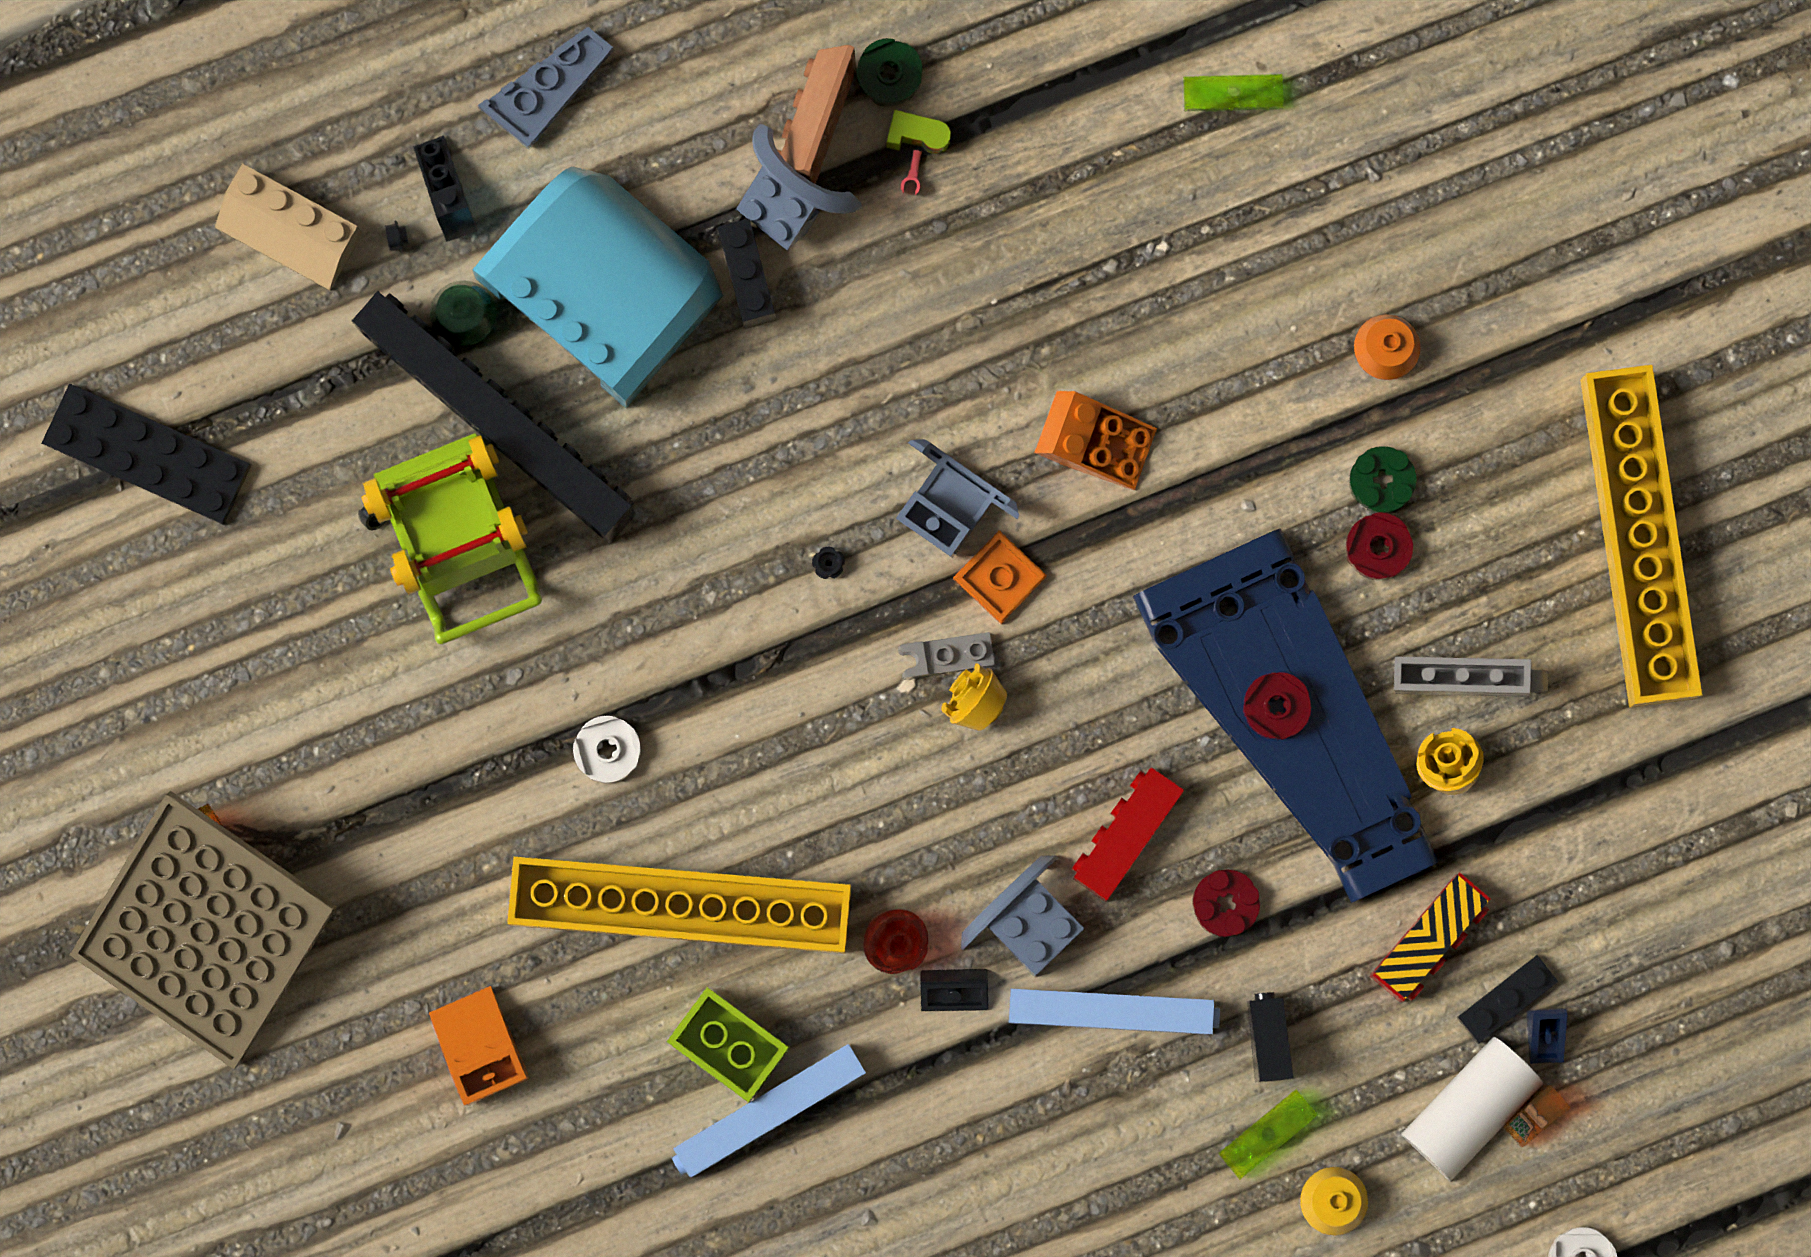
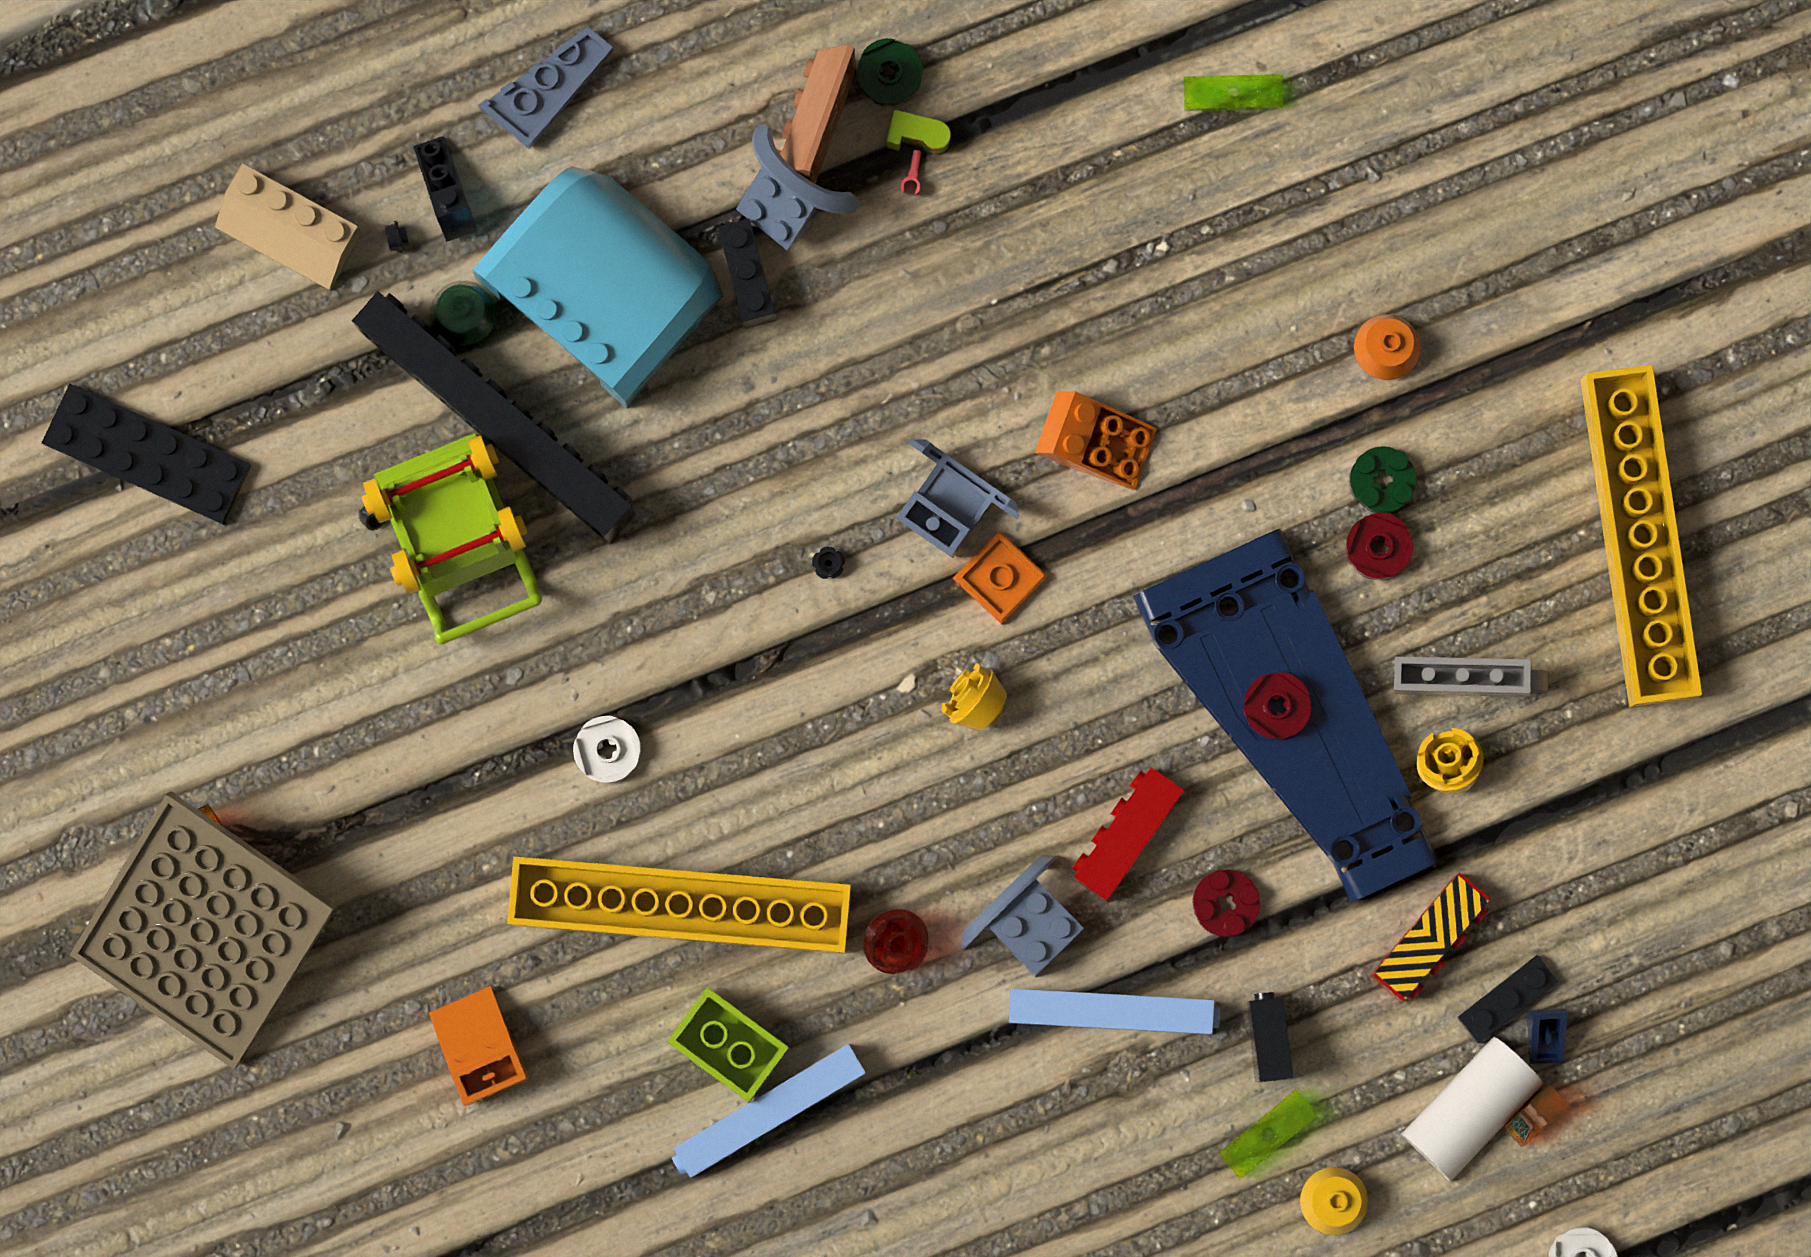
(948, 655): light grey plate -> none
(954, 990): black slope -> none

